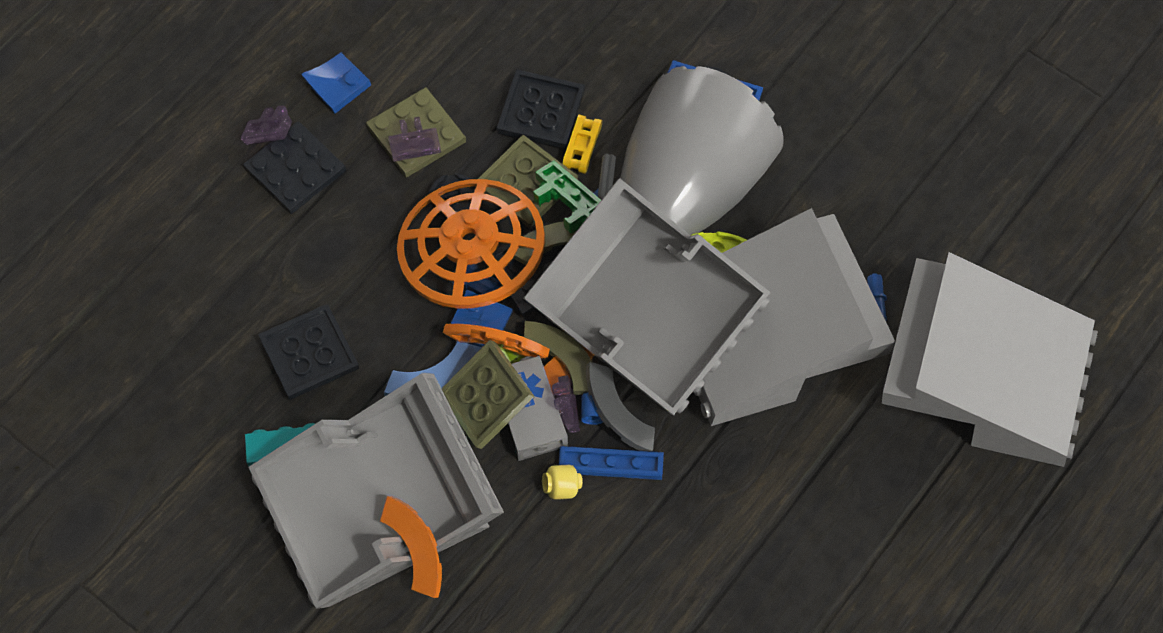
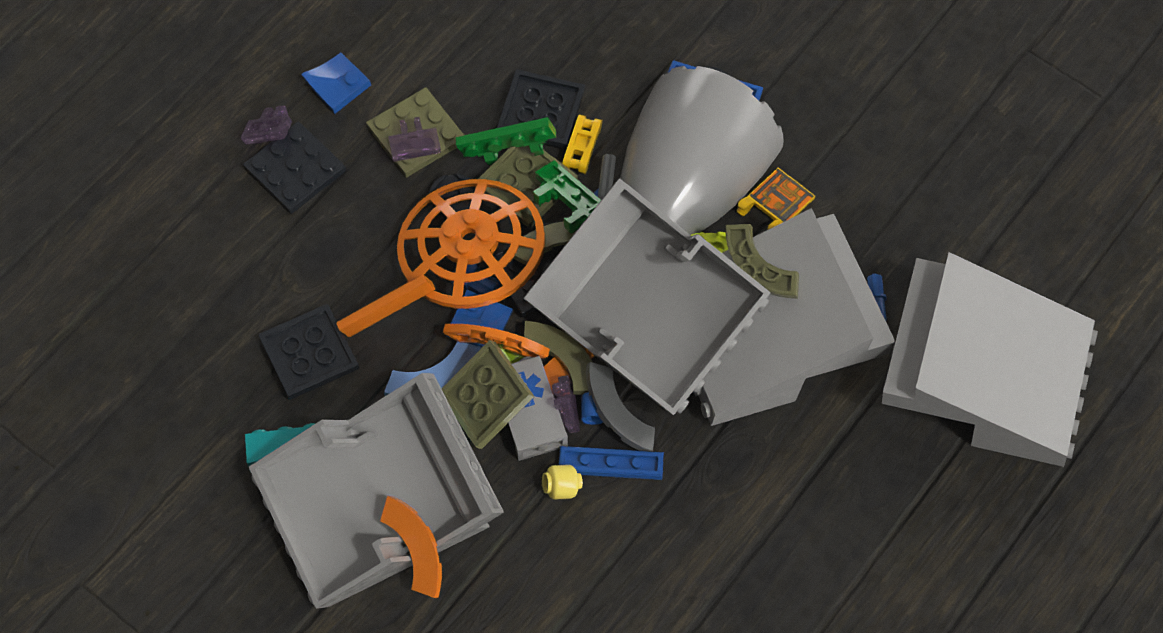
(385, 305): none -> orange tile
(490, 142): none -> green hinge
(745, 255): none -> olive tile
(777, 197): none -> flag

